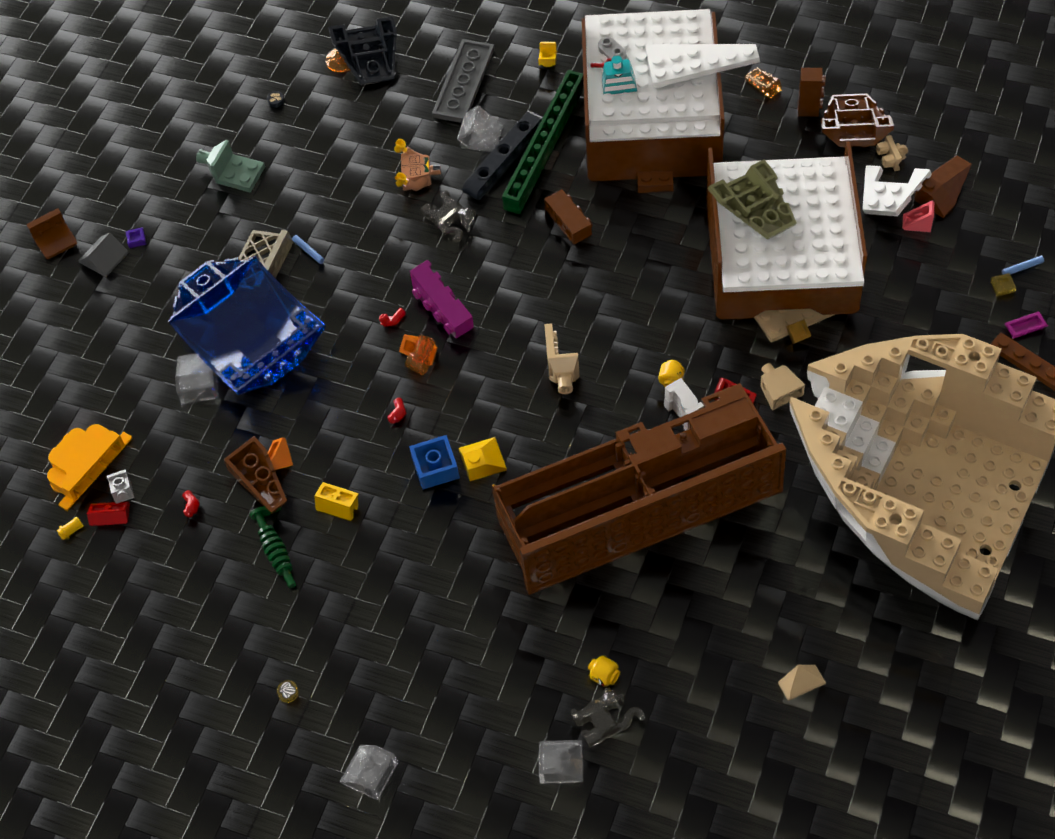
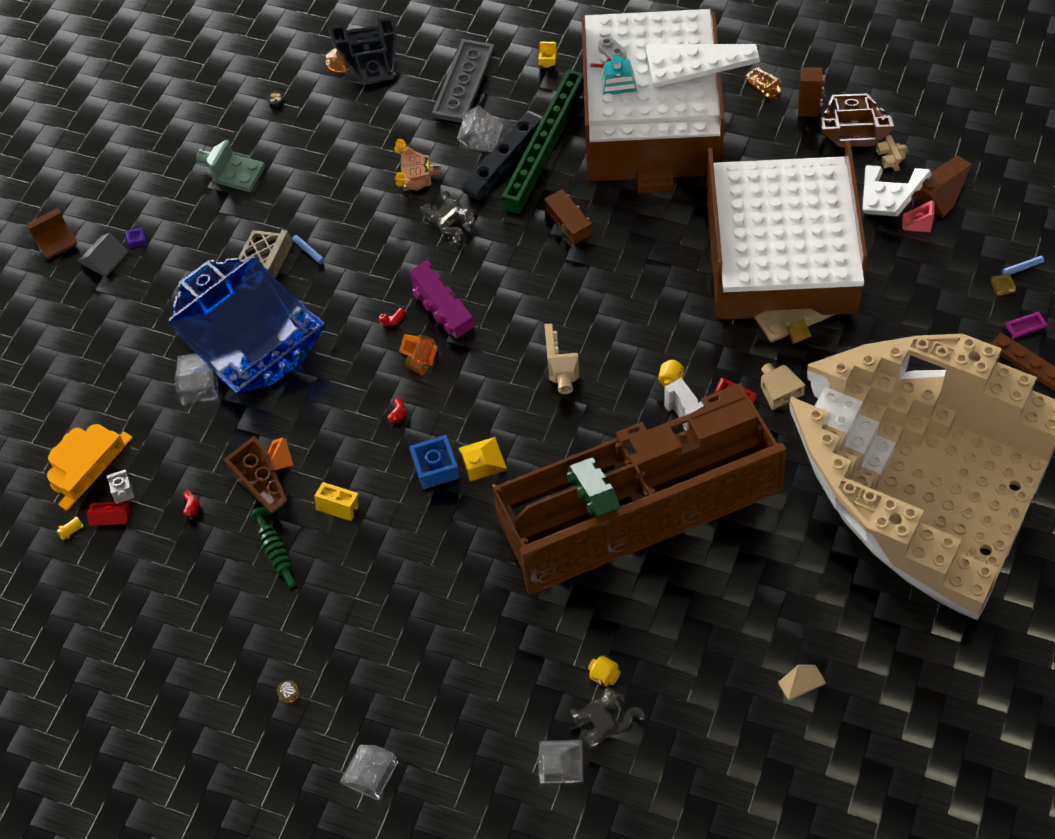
(593, 488): none -> dark green brick
(756, 200): olive wedge -> none

